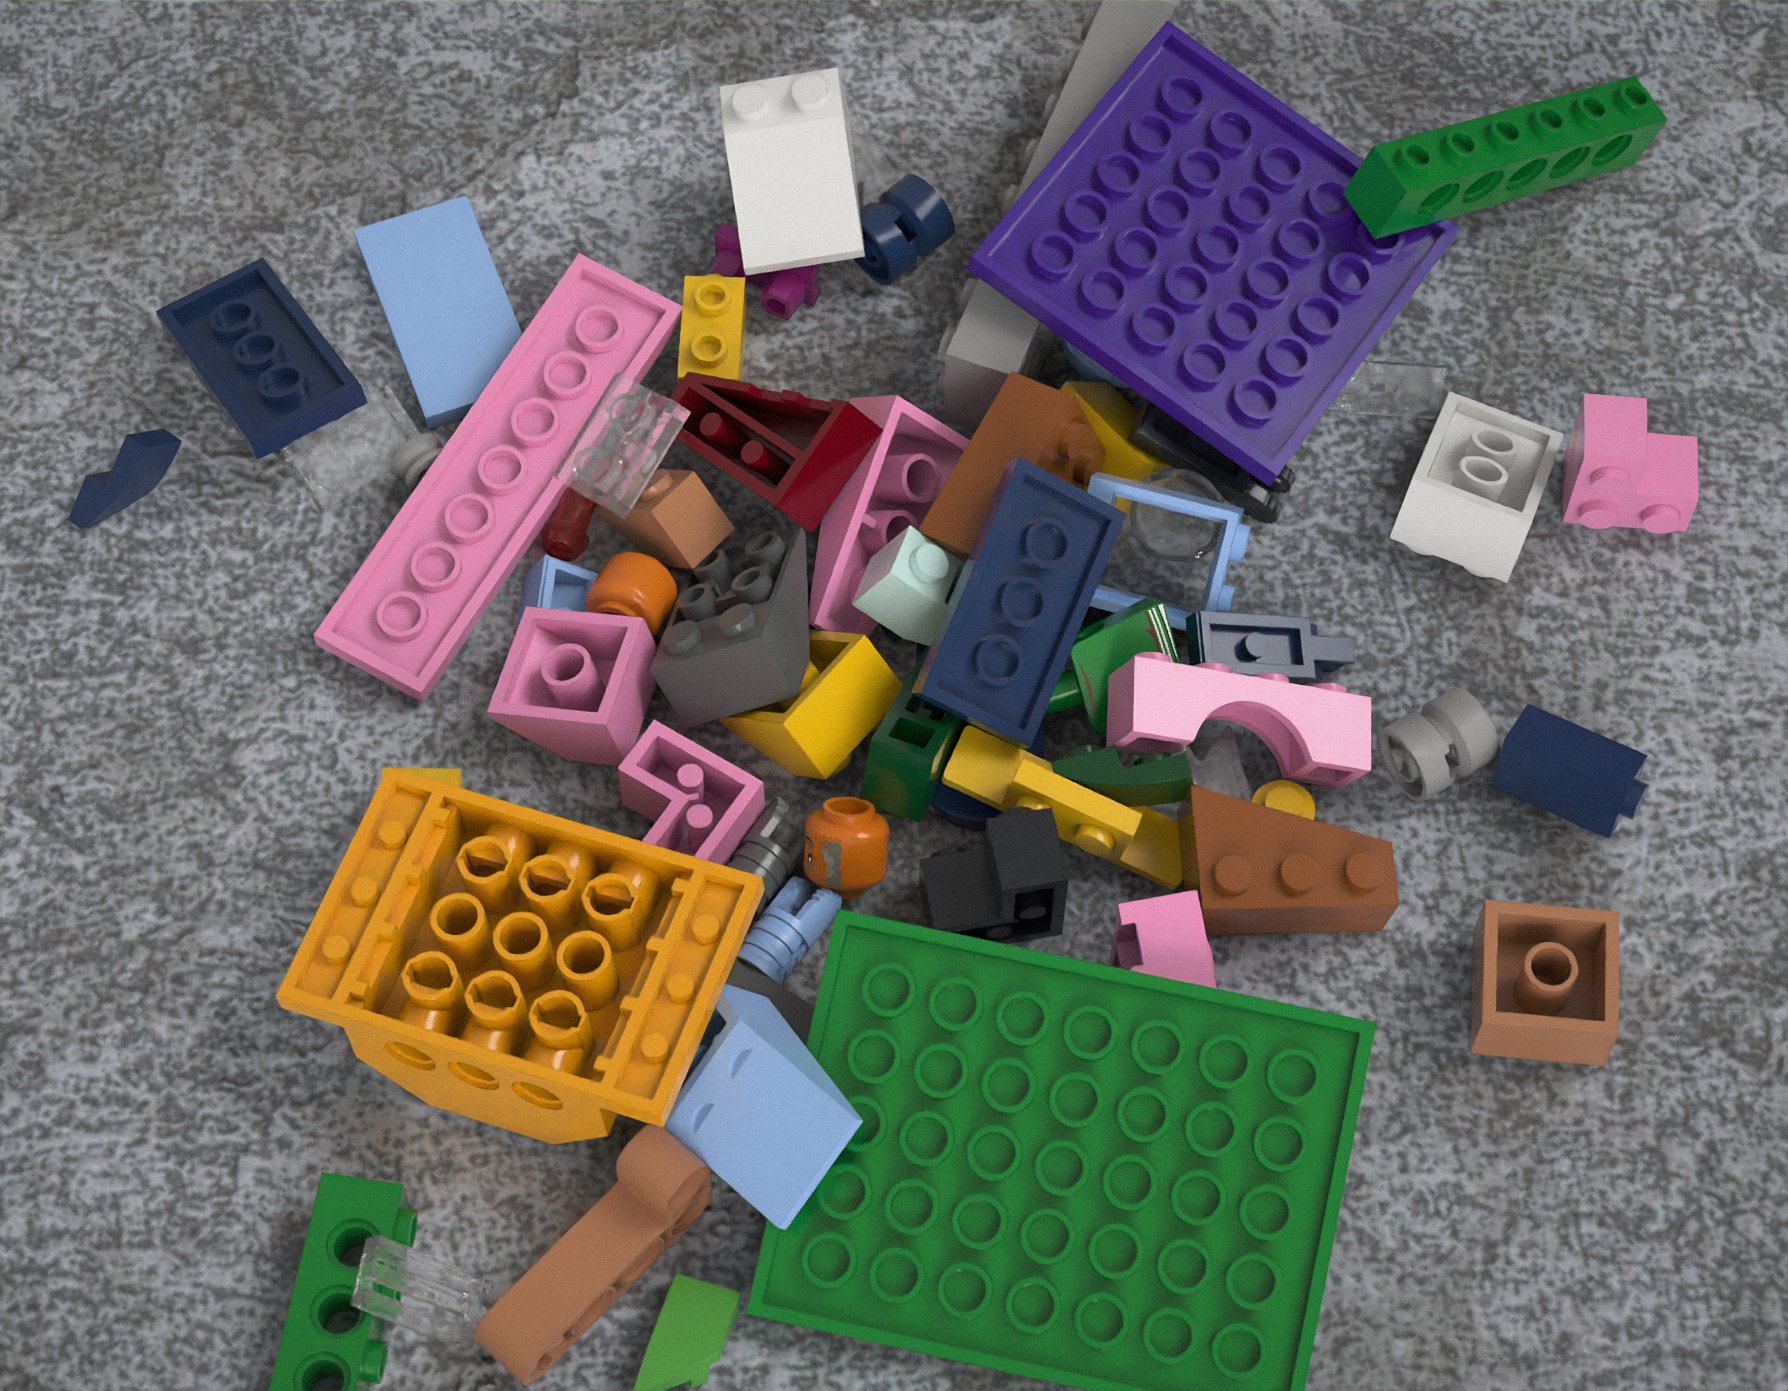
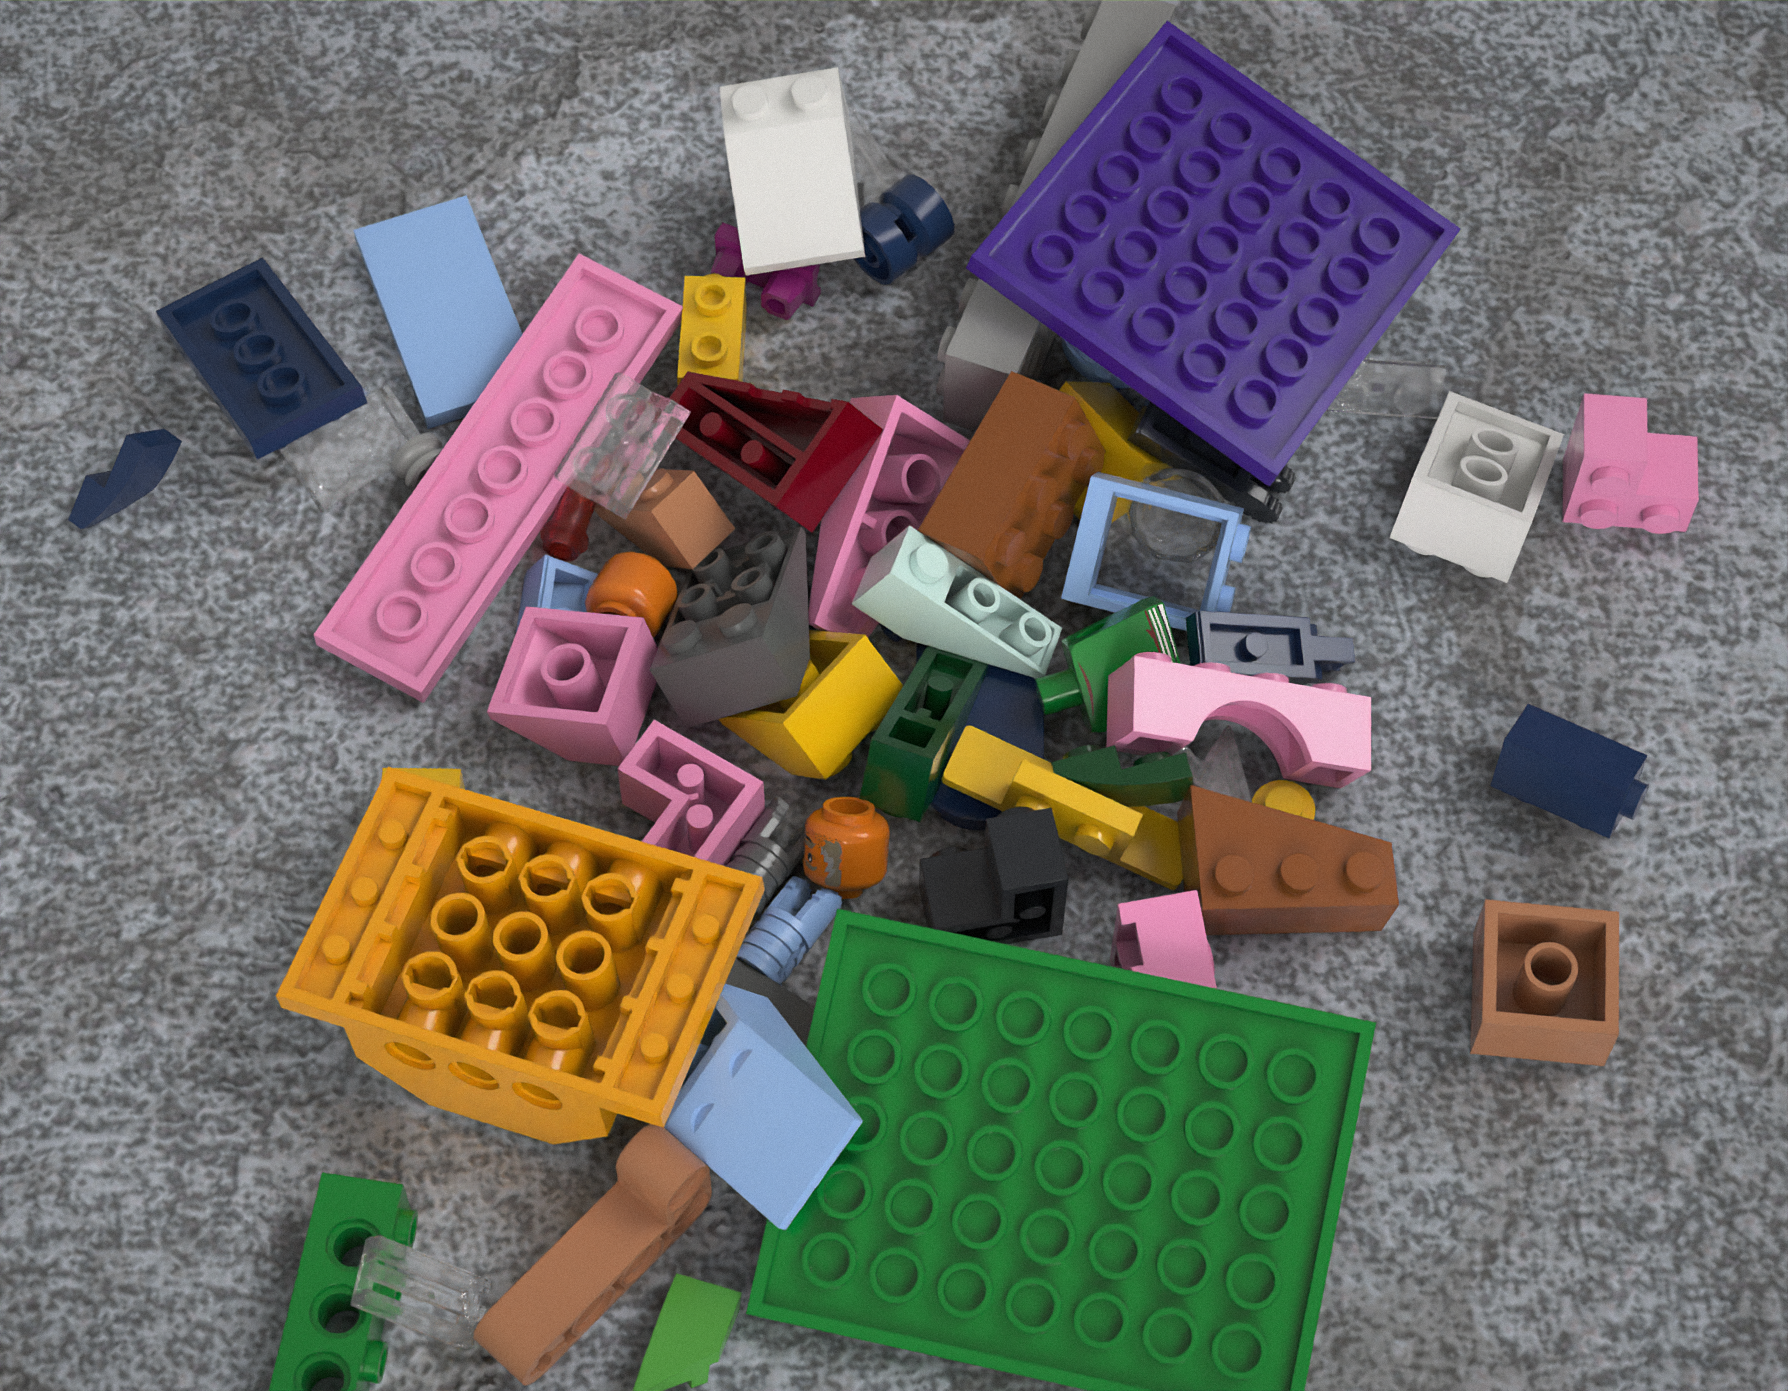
(1019, 603): dark blue plate -> none
(1433, 747): light grey wheel -> none
(1503, 156): green brick -> none

